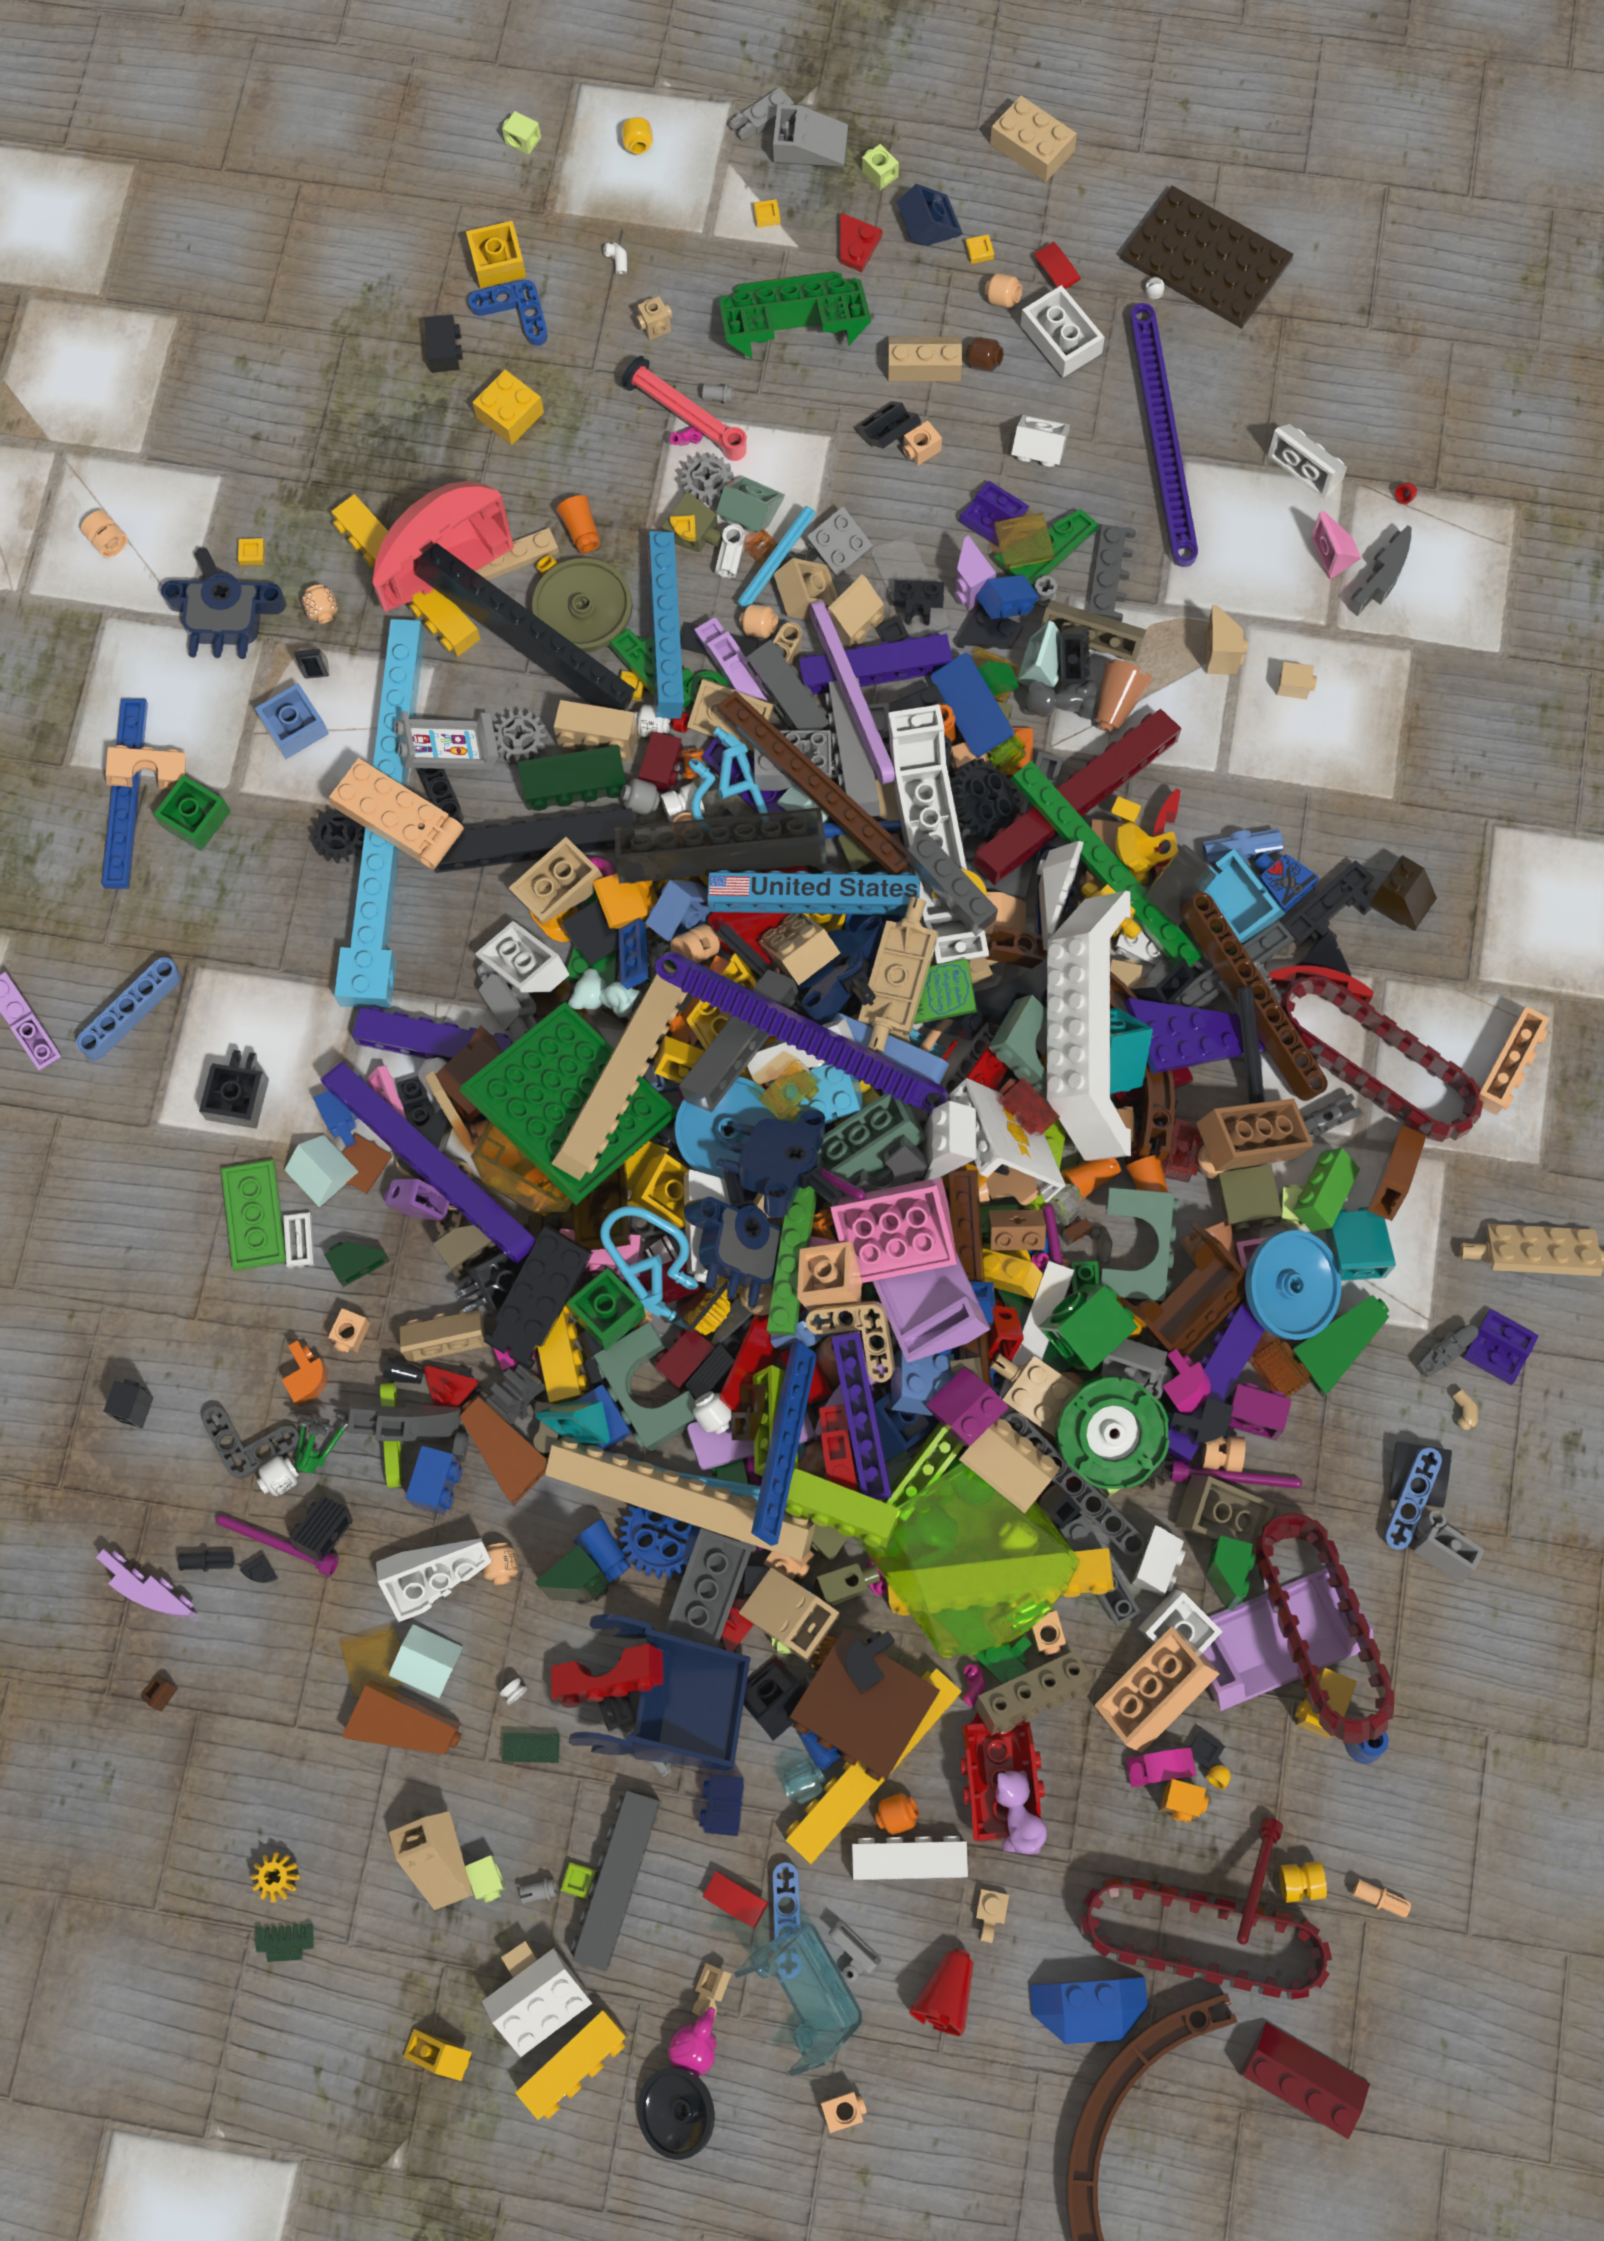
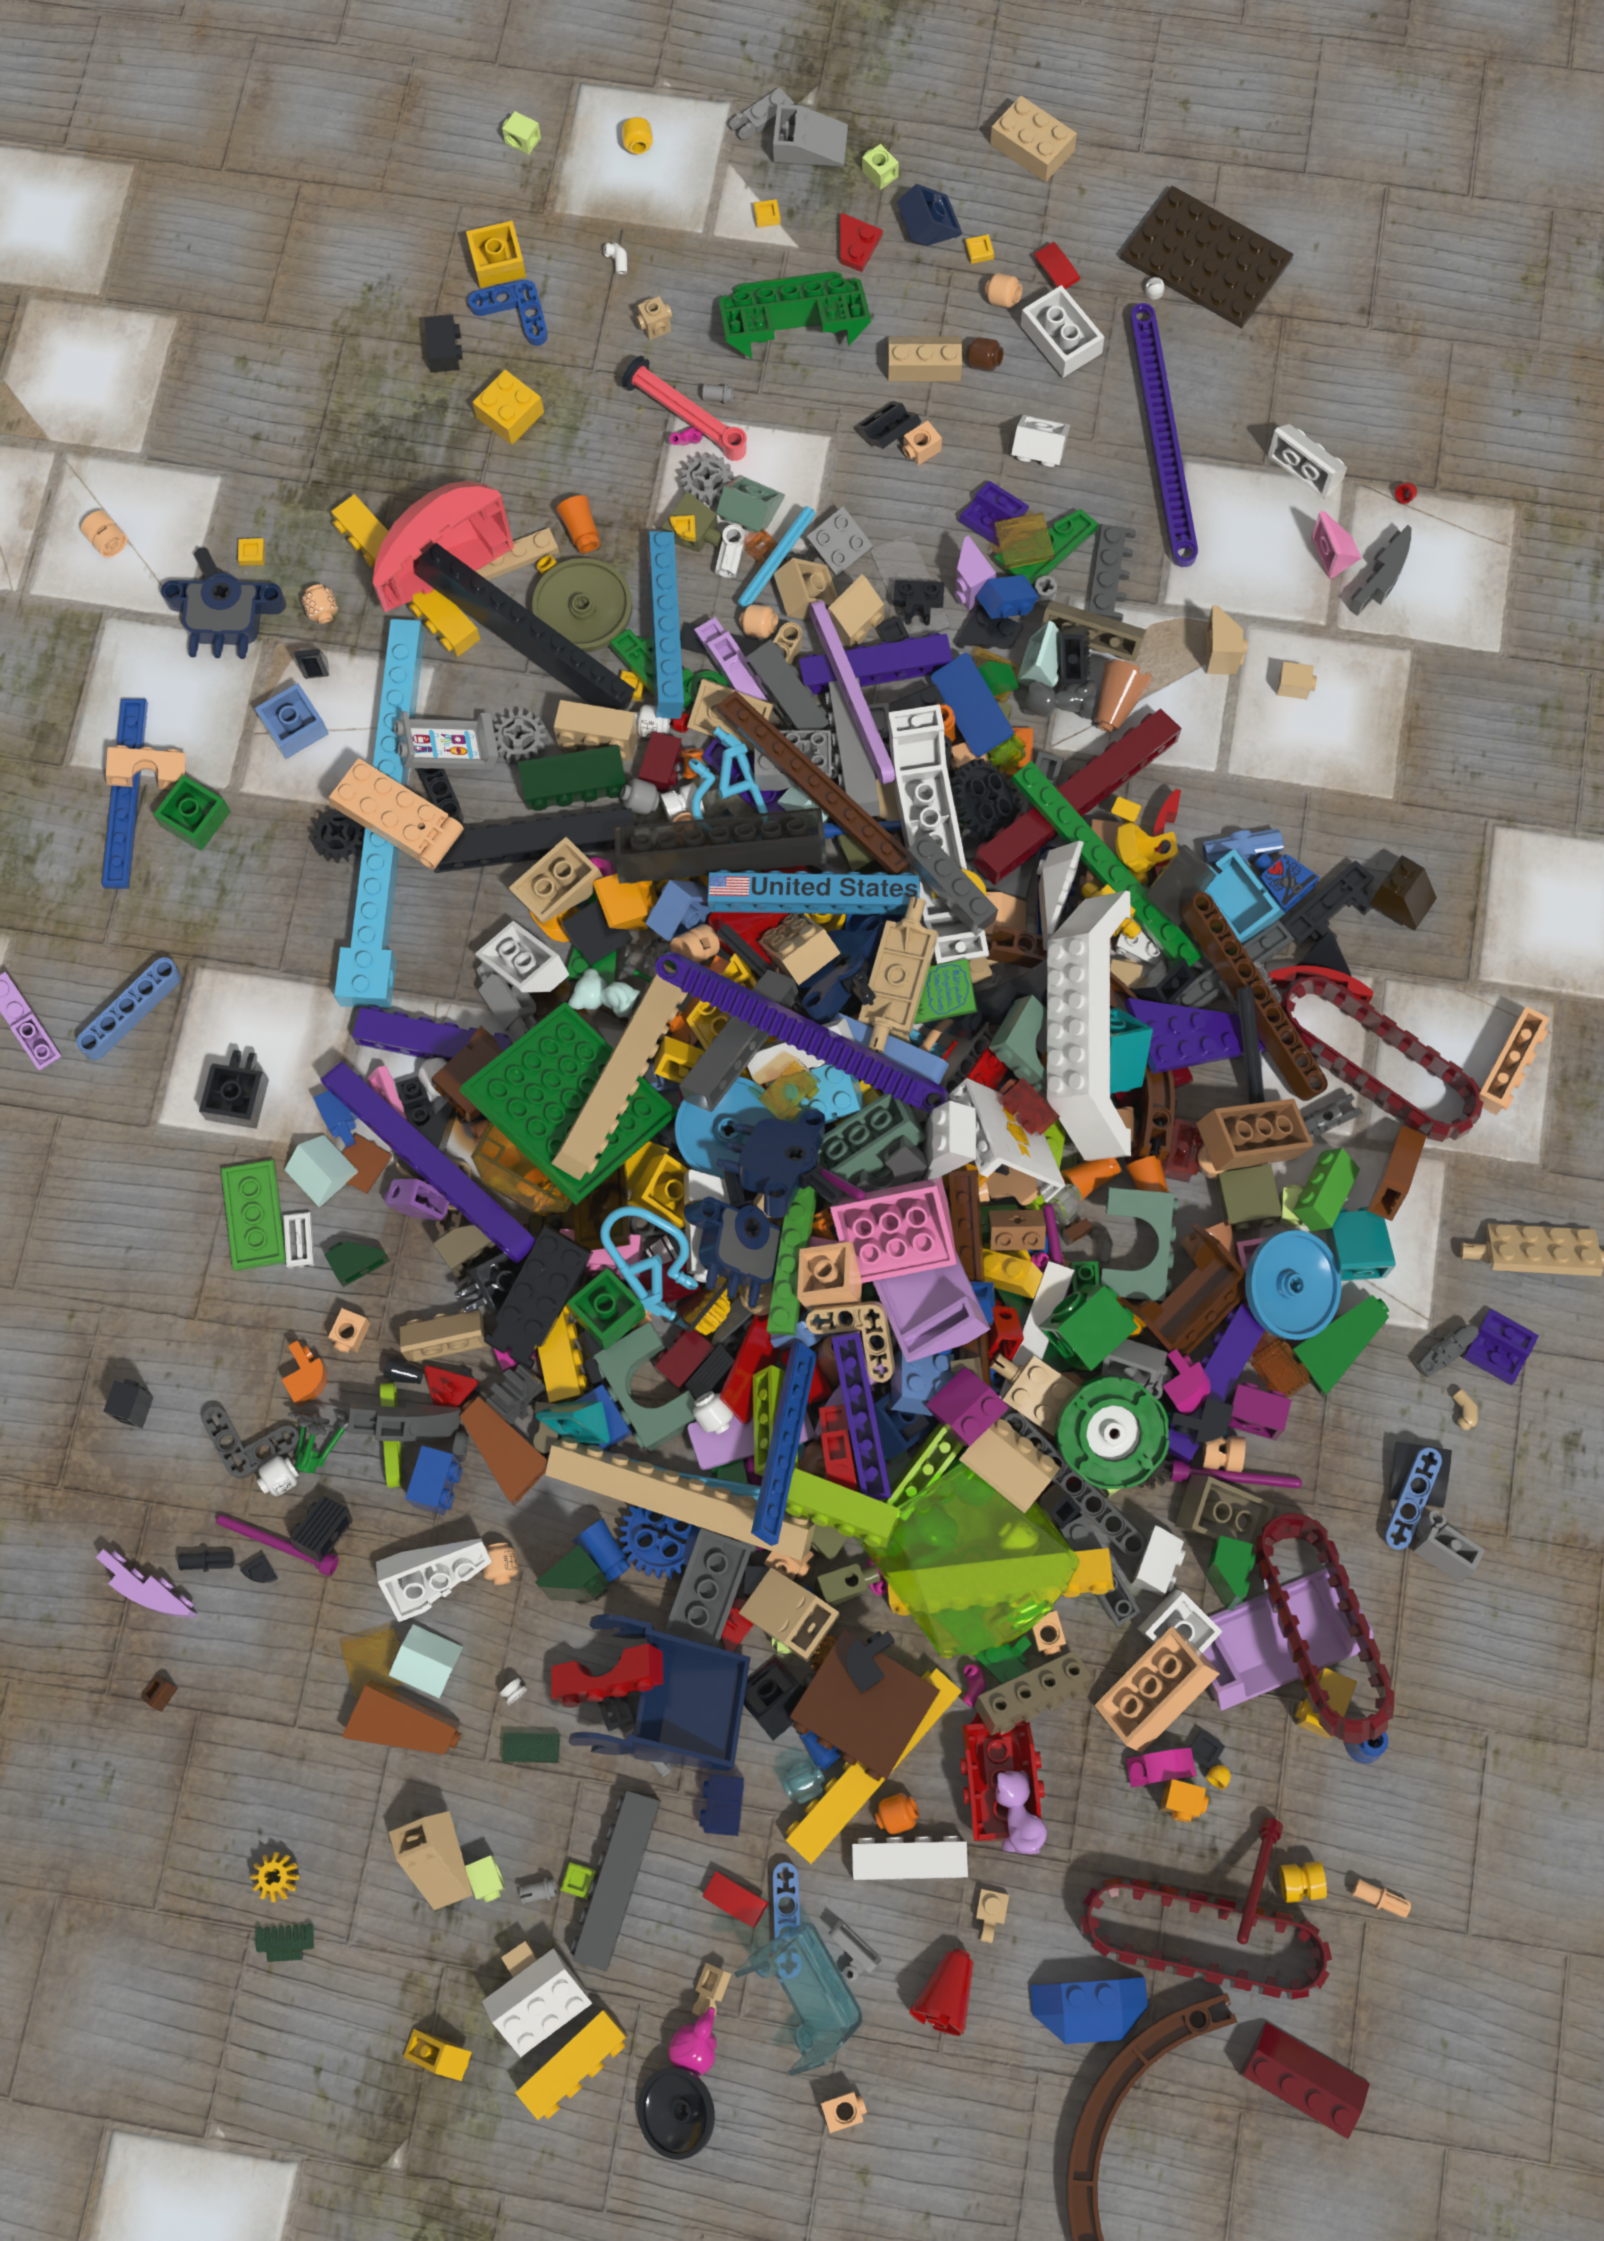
(450, 1111): tan tile -> none
(633, 954): blue plate -> none
(747, 1421): dark brown slope -> none

